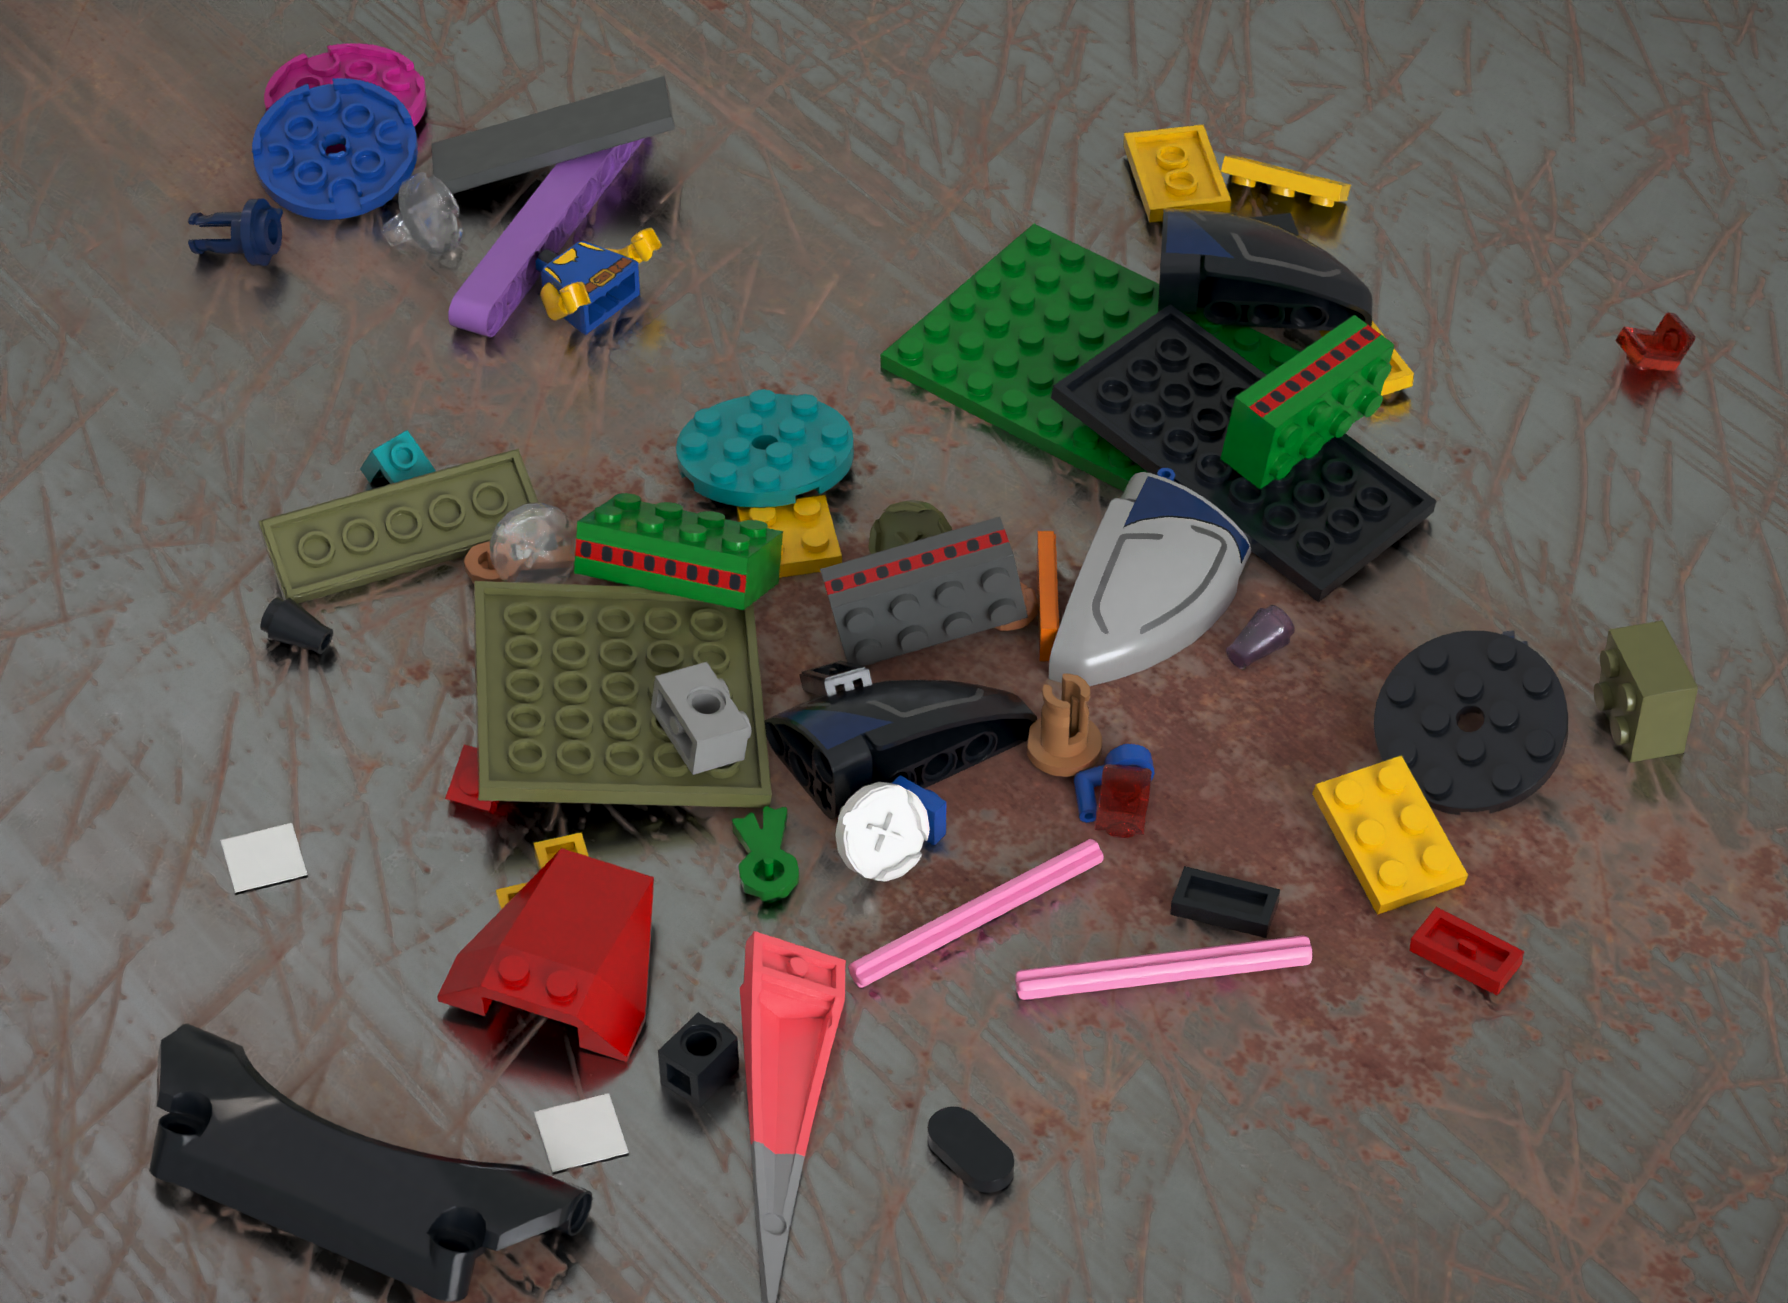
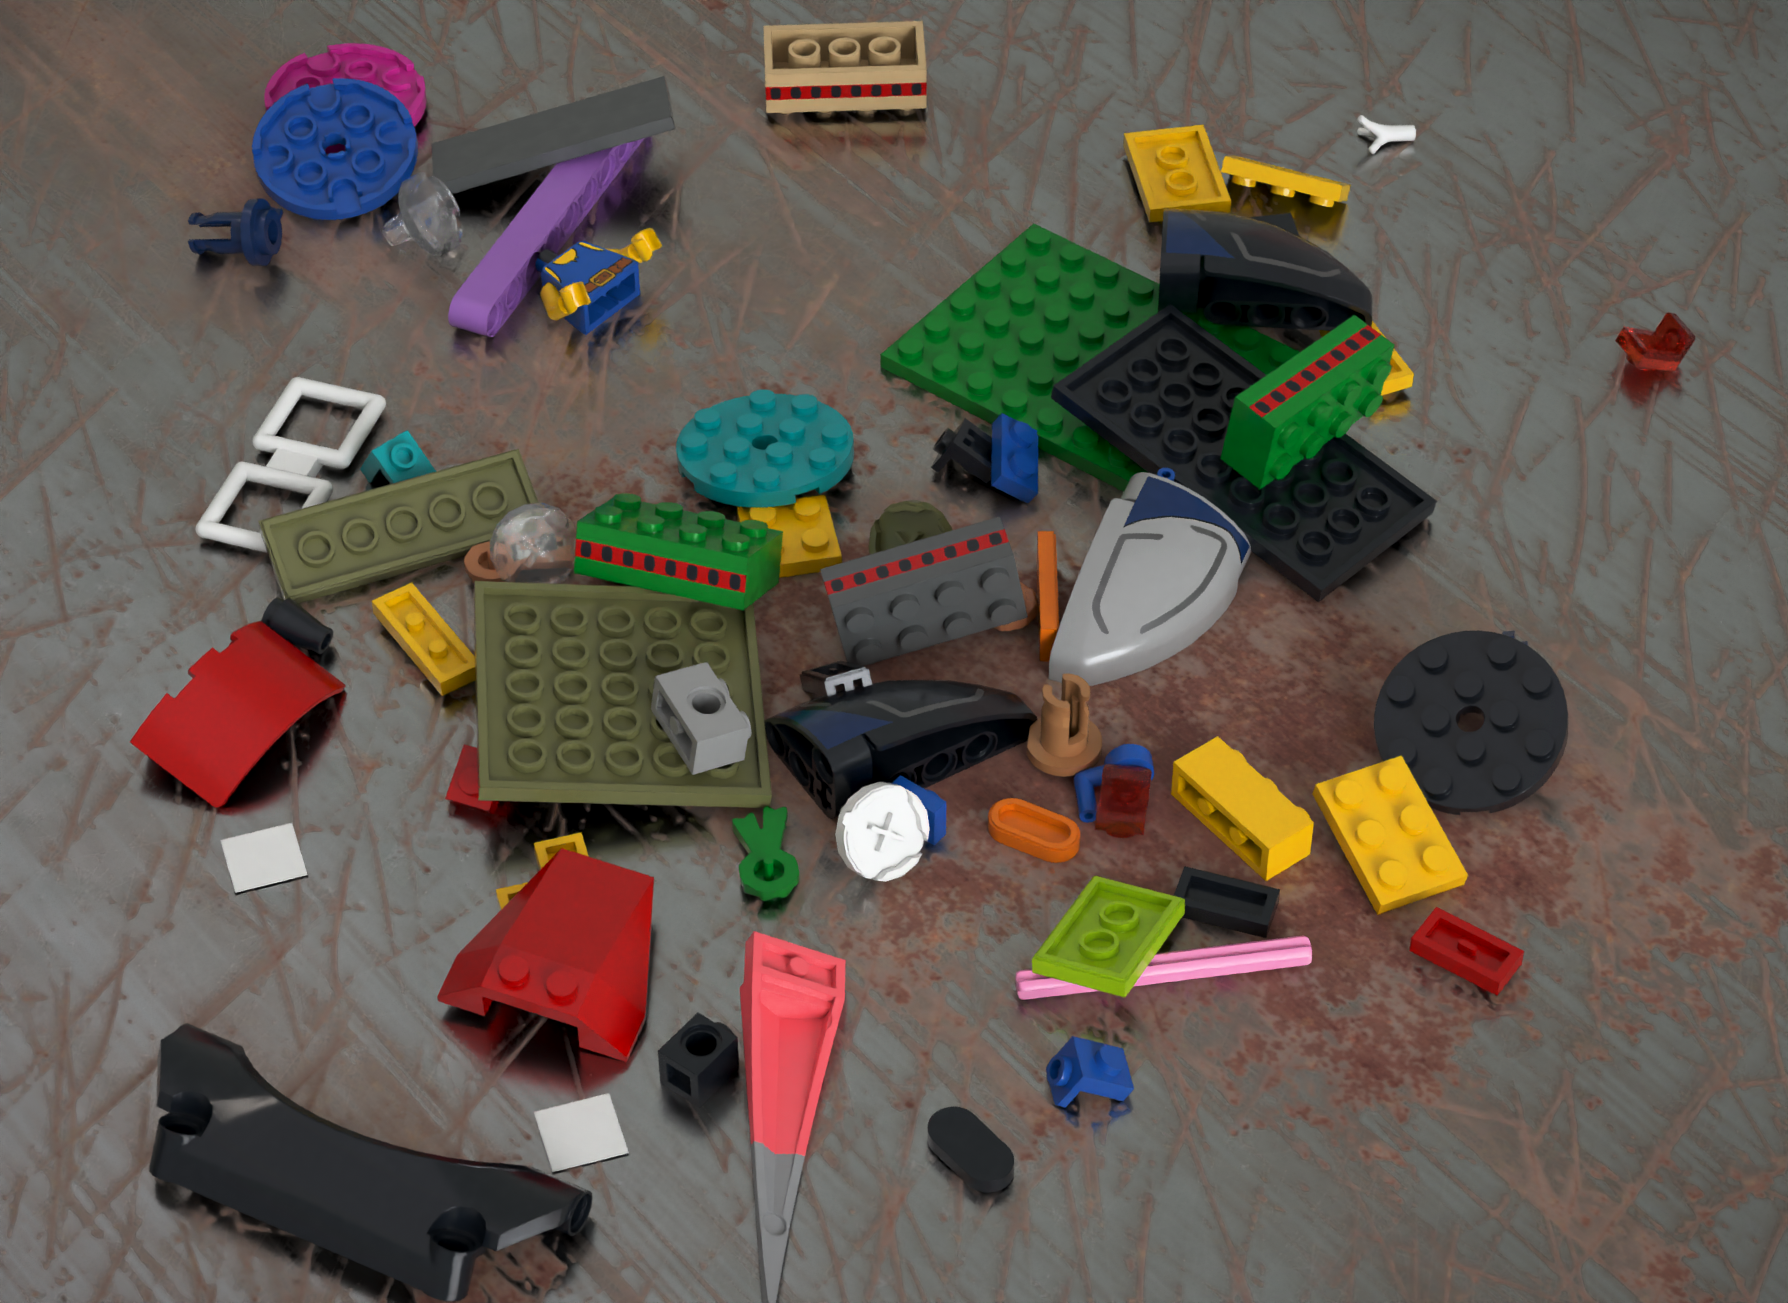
(233, 711): none -> red panel
(293, 461): none -> white bar
(426, 638): none -> yellow plate
(845, 67): none -> tan brick
(967, 447): none -> black bracket
(975, 913): bright pink axle -> none
(1014, 458): none -> blue plate
(1034, 830): none -> orange tile
(1088, 1068): none -> blue bracket
(1108, 936): none -> lime tile
(1242, 808): none -> yellow brick
(1263, 635): clear purple cone -> none
(1384, 133): none -> white bar
(1645, 691): olive brick -> none

